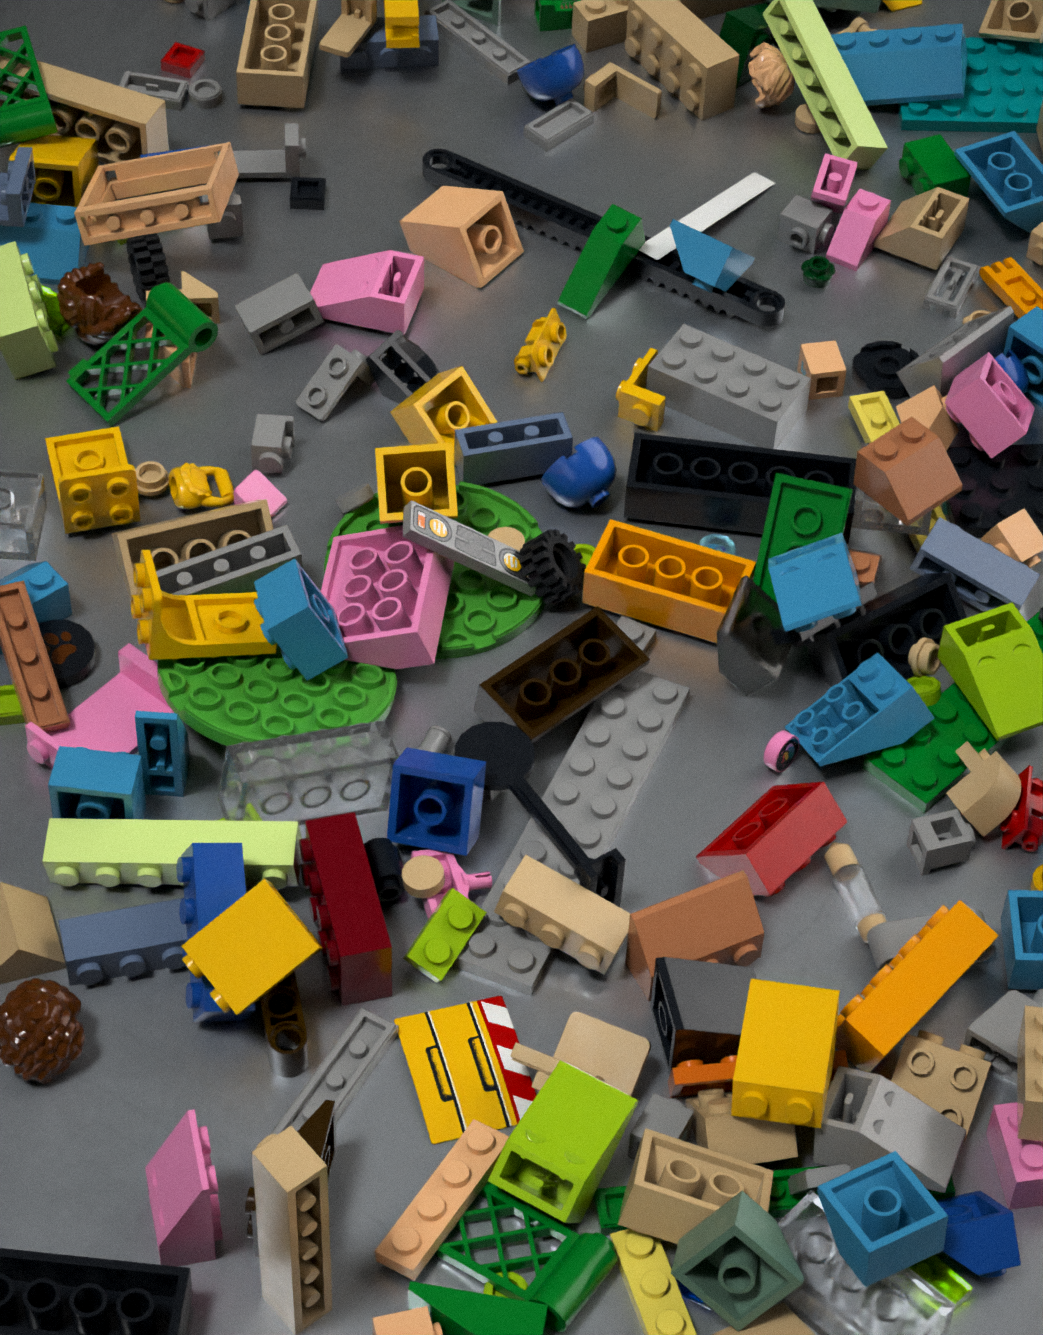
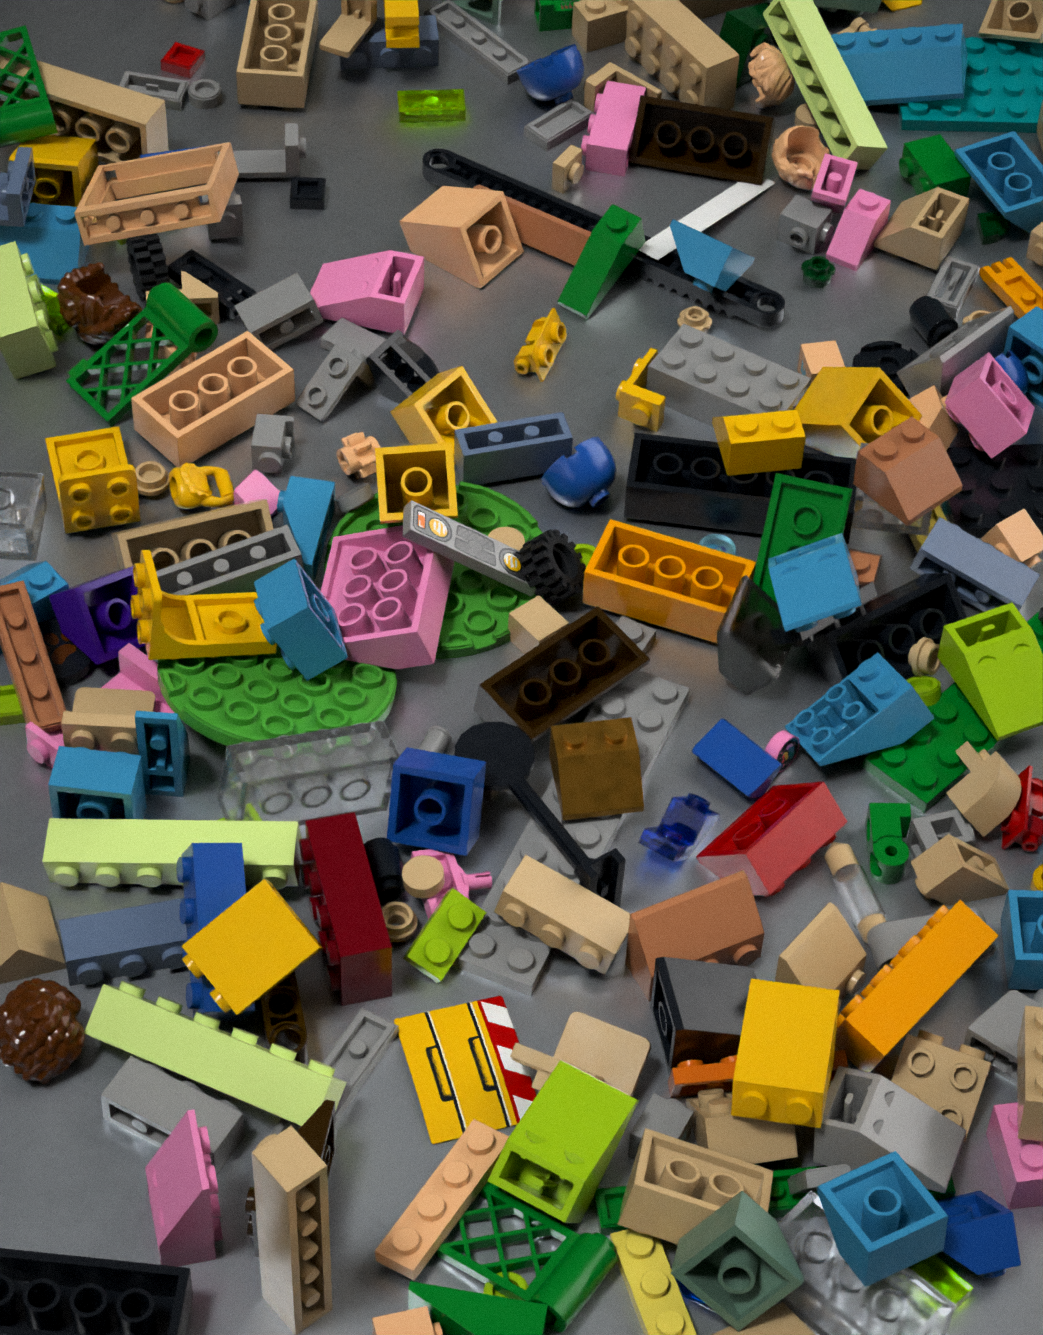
(99, 615): none -> dark purple slope
(105, 719): none -> tan bracket
(153, 1103): none -> light grey brick
(211, 1055): none -> yellowish green brick
(213, 399): none -> light nougat brick
(229, 289): none -> black hinge
(308, 512): none -> dark azure slope
(351, 337): none -> light grey tile
(358, 455): none -> light nougat gear
(399, 913): none -> tan plate
(431, 105): none -> clear neon green plate
(534, 624): none -> tan brick
(546, 231): none -> nougat tile
(567, 169): none -> tan plate
(596, 768): none -> pearl gold slope
(612, 128): none -> bright pink brick
(681, 828): none -> clear blue slope
(696, 318): none -> tan plate
(701, 140): none -> dark brown slope
(738, 759): none -> blue slope
(760, 441): none -> yellow slope
(799, 156): none -> light nougat hair
(824, 956): none -> tan slope
(850, 409): none -> yellow slope
(886, 850): none -> green leg
(931, 319): none -> black brick
(957, 872): none -> tan slope
(992, 227): none -> dark green tile

